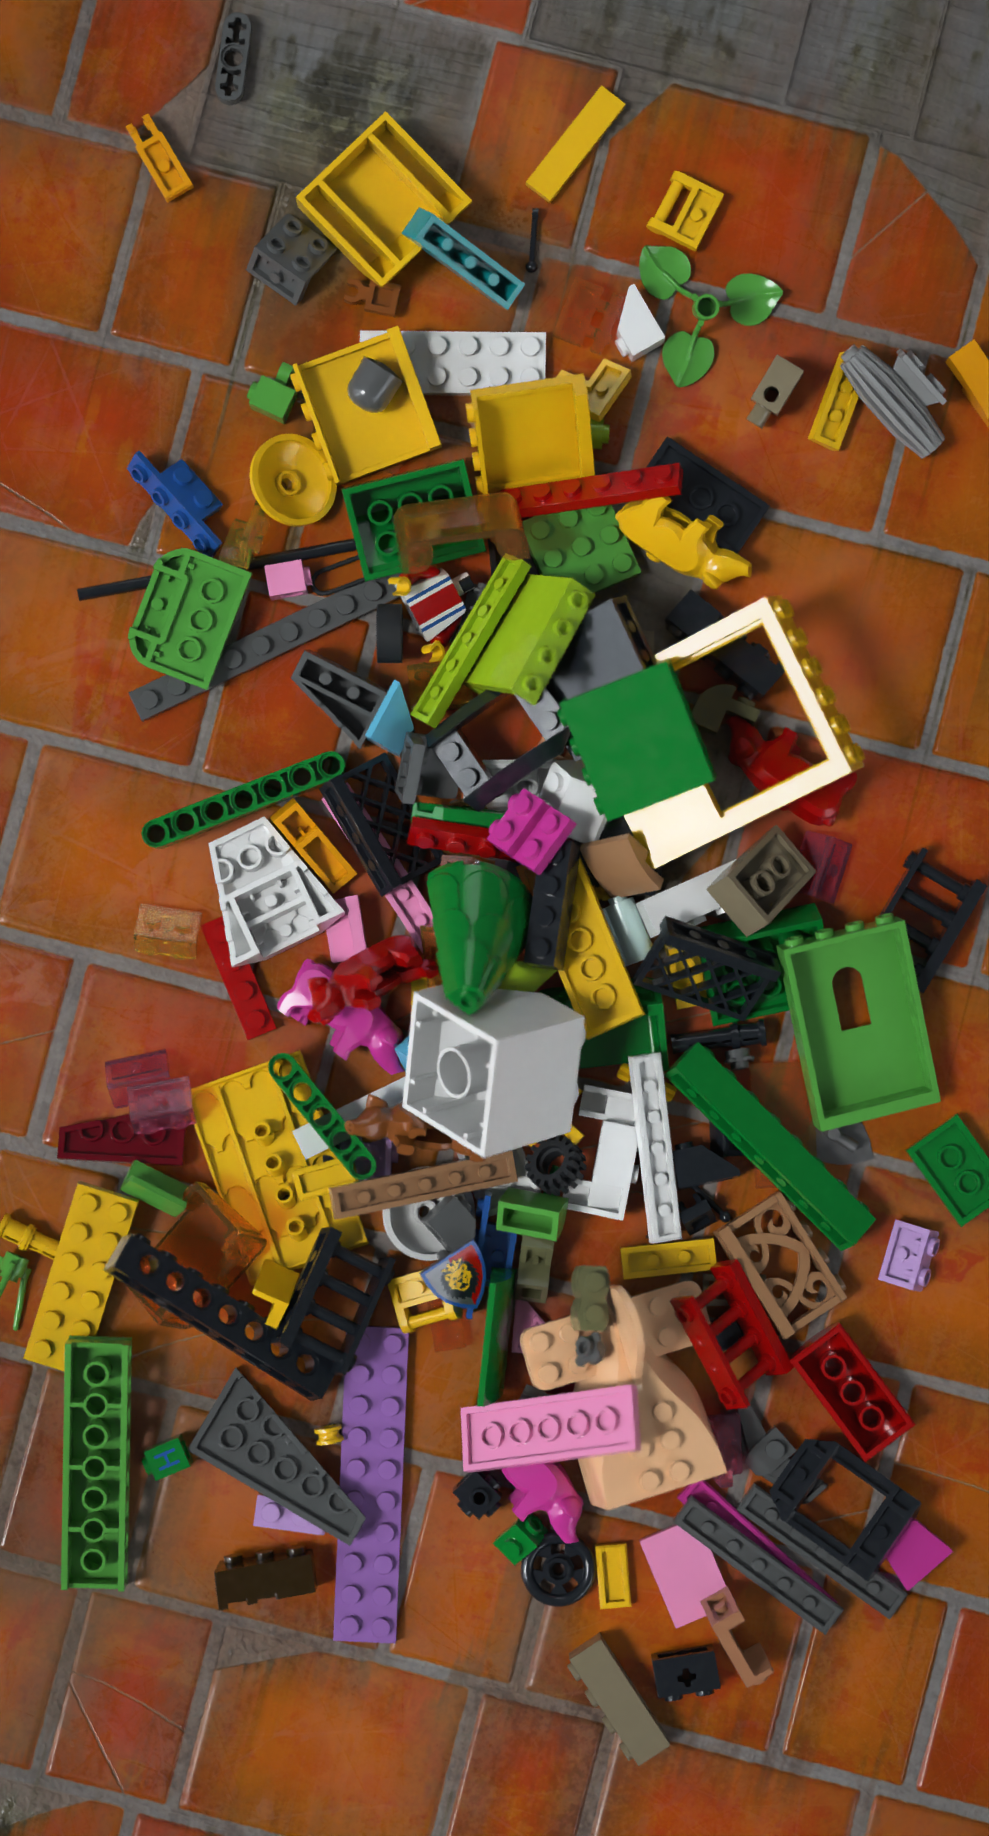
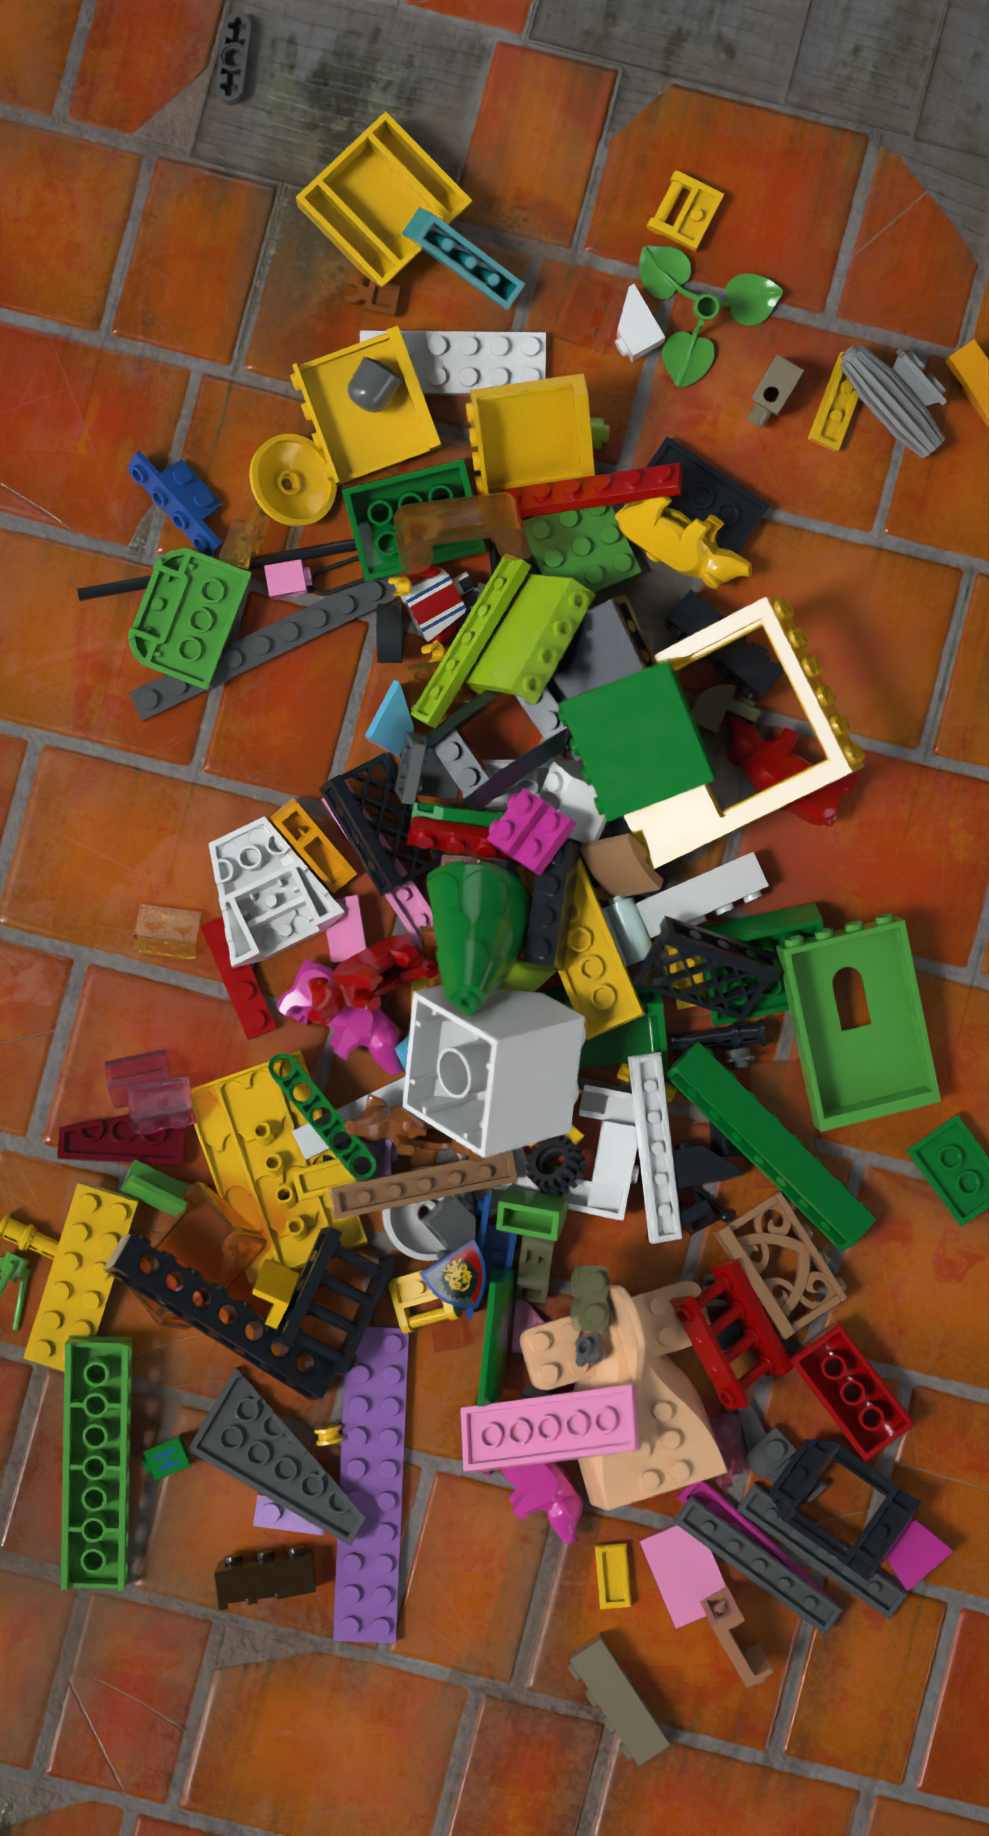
(160, 161): light orange hinge -> none
(228, 799): green beam -> none
(274, 397): bright green brick -> none
(289, 258): dark grey bracket -> none
(340, 693): dark grey wedge -> none
(474, 1483): black brick -> none
(521, 1538): green bracket -> none
(531, 265): black hinge -> none
(559, 1596): black plate -> none
(575, 144): yellow tile -> none
(604, 387): yellow plate -> none
(668, 1258): yellow plate -> none
(701, 1665): black brick -> none
(761, 881): dark tan slope -> none
(829, 859): clear pink panel -> none
(844, 1145): flat silver shield -> none
(909, 1256): lavender bracket -> none
(951, 920): black fence -> none

